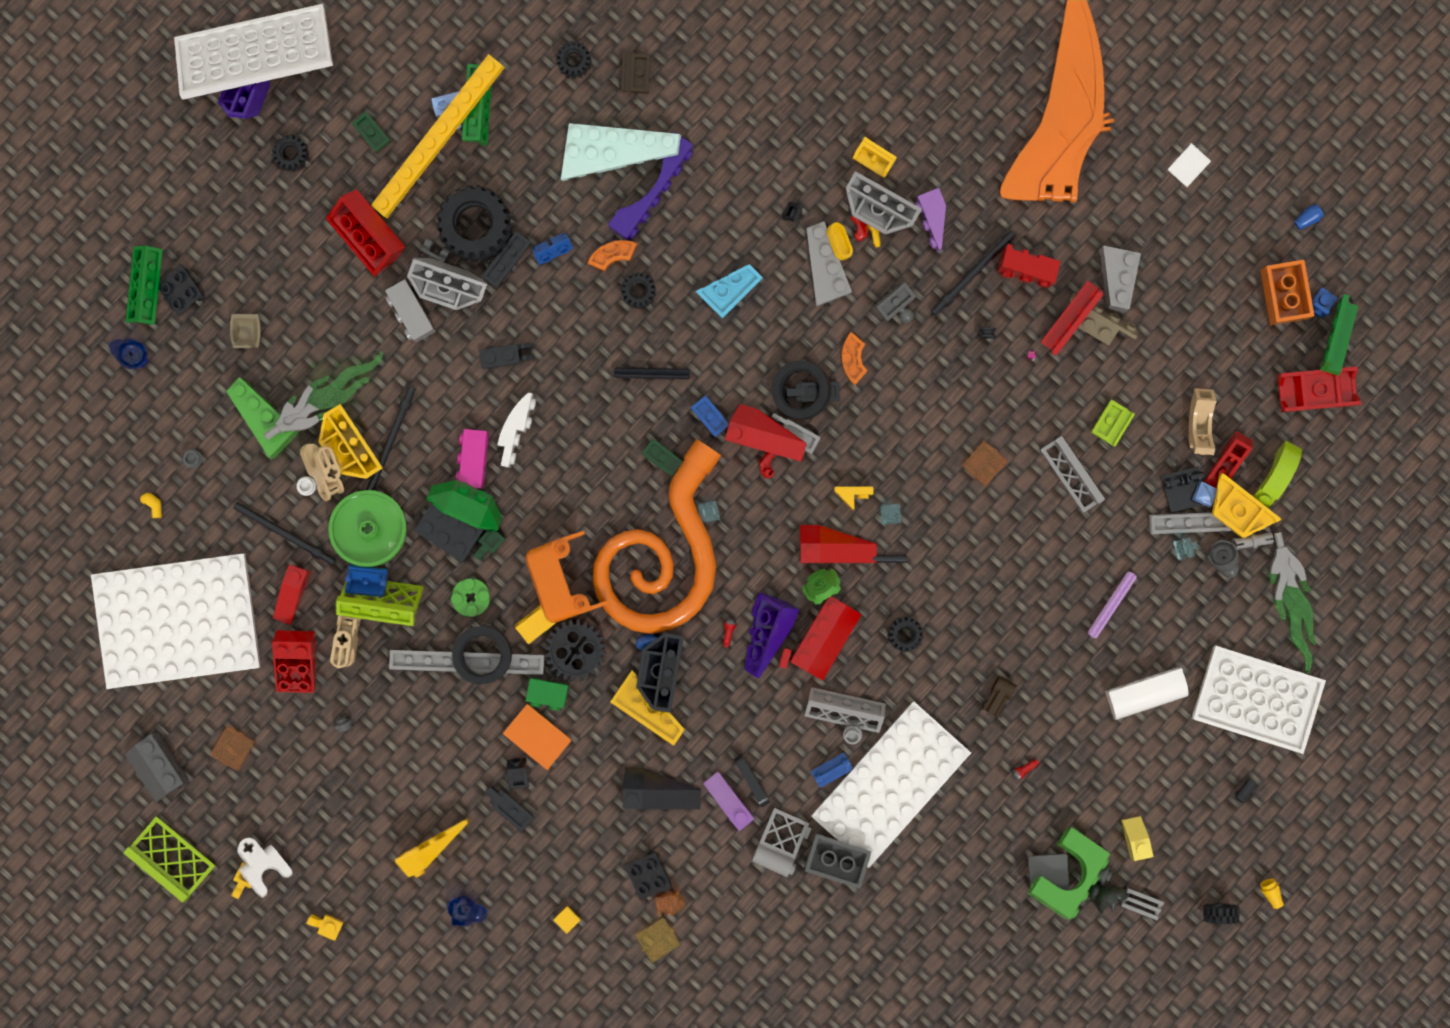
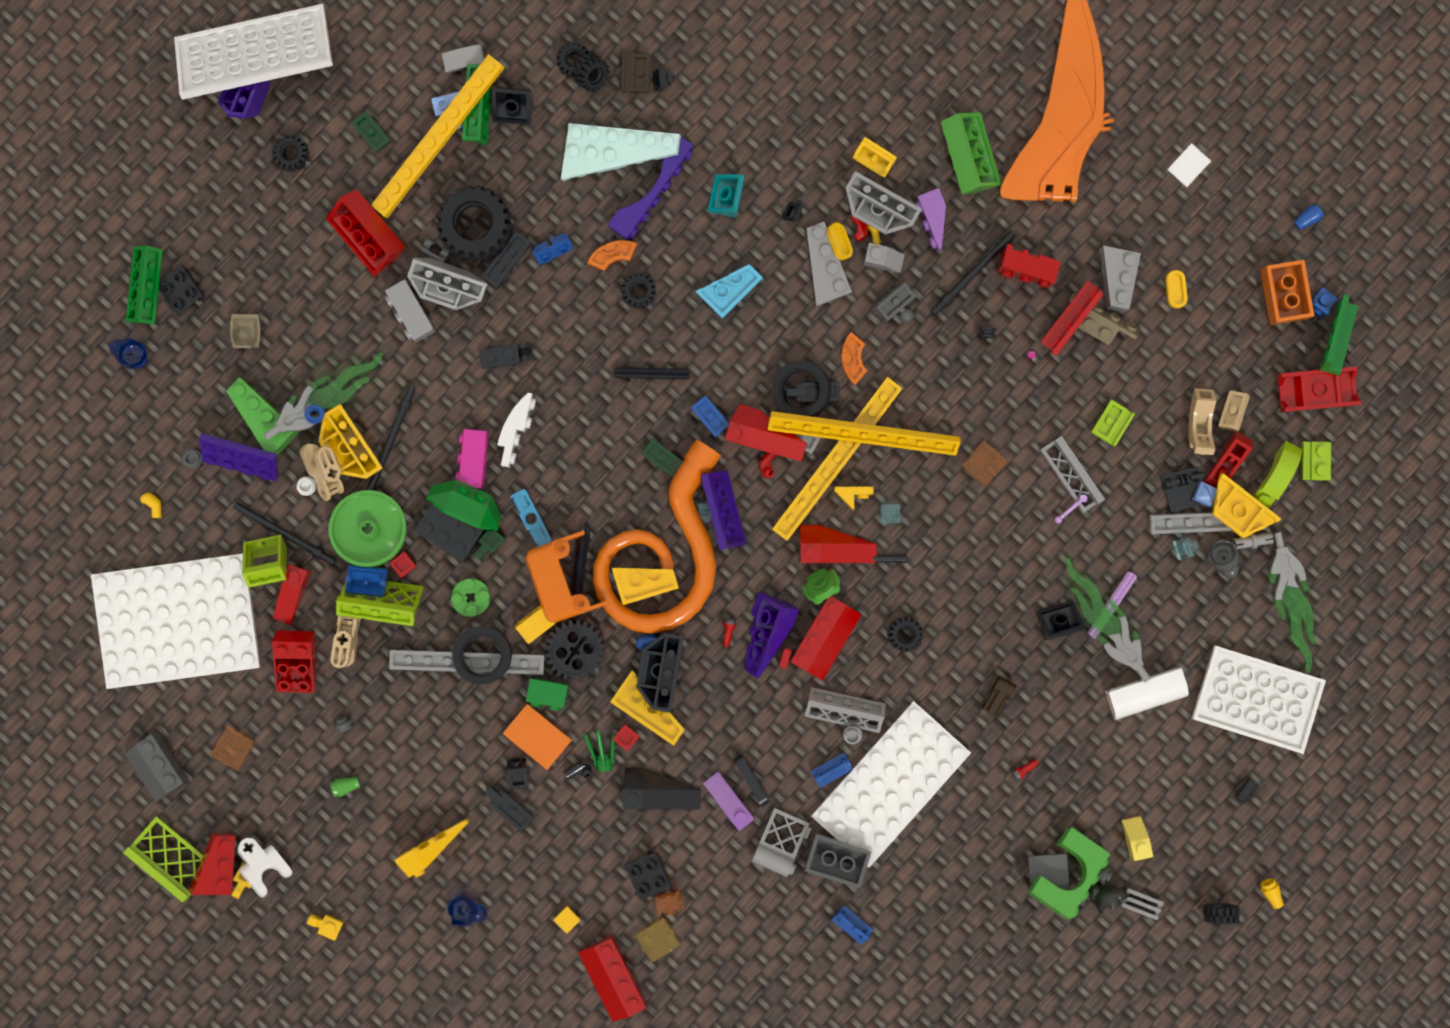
(216, 867): none -> red wedge
(239, 457): none -> dark purple plate
(267, 572): none -> lime window
(314, 408): none -> blue plate
(344, 785): none -> bright green cone
(403, 564): none -> red plate
(459, 58): none -> light grey slope
(512, 105): none -> black slope
(525, 506): none -> dark azure piece
(579, 769): none -> black arm
(580, 561): none -> black axle
(585, 67): none -> black tyre
(602, 761): none -> green plant
(613, 978): none -> red slope
(626, 737): none -> red plate
(643, 583): none -> yellow wing
(662, 80): none -> black tile
(723, 509): none -> dark purple plate
(726, 194): none -> teal slope
(834, 462): none -> yellow plate
(852, 925): none -> blue hinge
(863, 433): none -> yellow plate
(883, 258): none -> light grey slope
(970, 152): none -> bright green slope
(1060, 620): none -> black slope
(1083, 498): none -> lavender hinge
(1112, 626): none -> piece
(1176, 289): none -> yellow tile
(1234, 411): none -> tan plate
(1316, 461): none -> lime plate

